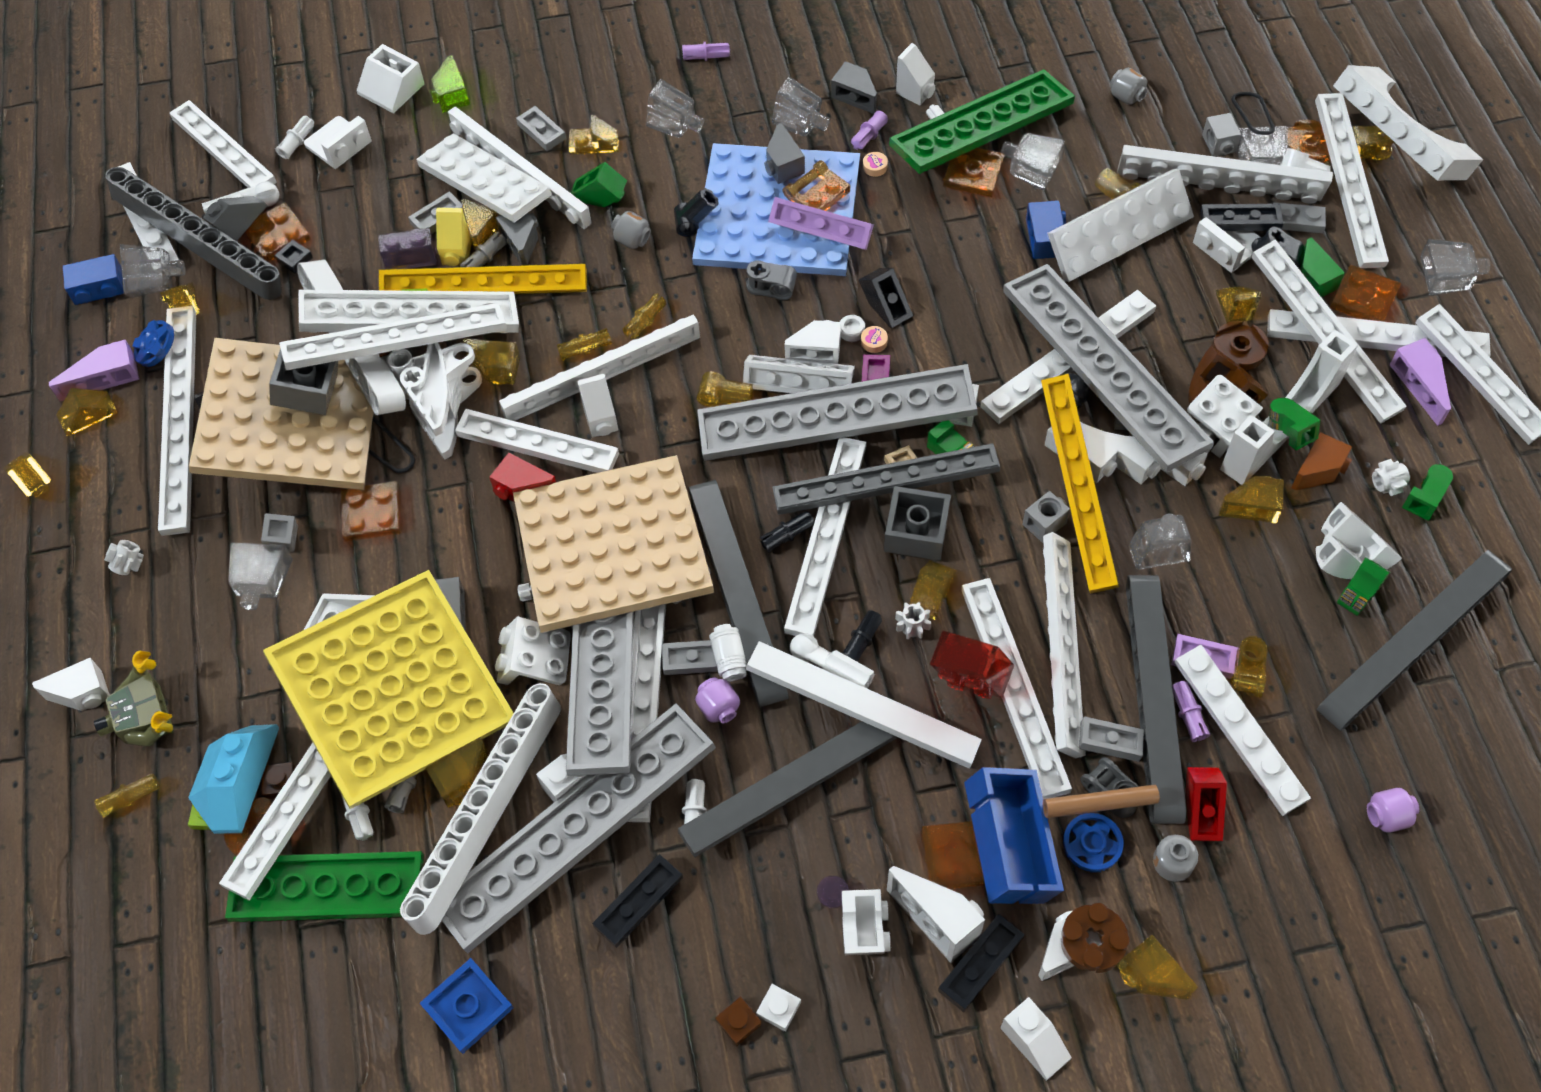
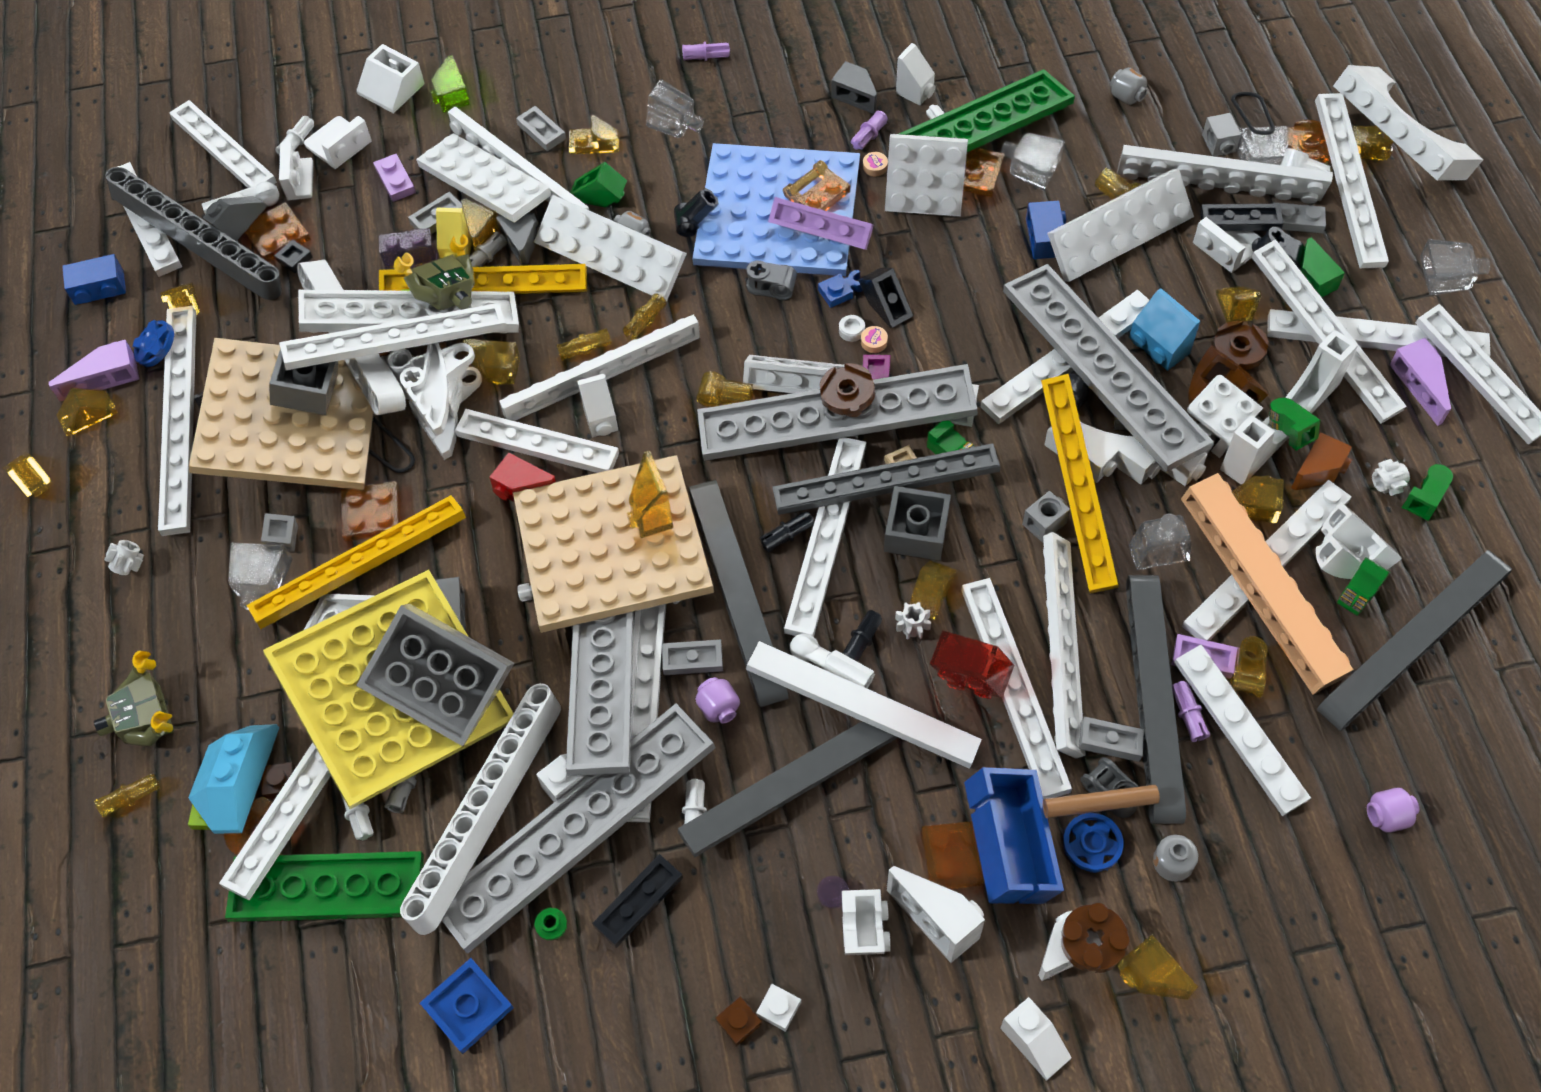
(76, 686): white slope -> none
(147, 270): clear torso -> none
(295, 173): none -> white bracket
(355, 562): none -> yellow plate
(394, 177): none -> lavender plate
(434, 673): none -> light grey slope
(442, 281): none -> olive torso
(457, 771): clear yellow slope -> none
(532, 653): white bracket -> none
(554, 932): none -> green plate
(609, 247): none -> white plate
(649, 500): none -> clear yellow slope
(728, 652): white head -> none
(783, 156): slope -> none
(798, 109): clear torso -> none
(815, 342): white slope -> none
(838, 290): none -> blue plate
(852, 402): none -> plate
(925, 174): none -> white plate
(981, 963): black plate -> none
(1165, 330): none -> dark azure slope
(1205, 803): red slope -> none
(1266, 584): none -> light nougat brick
(1285, 542): none -> white plate
(1365, 294): clear orange plate -> none

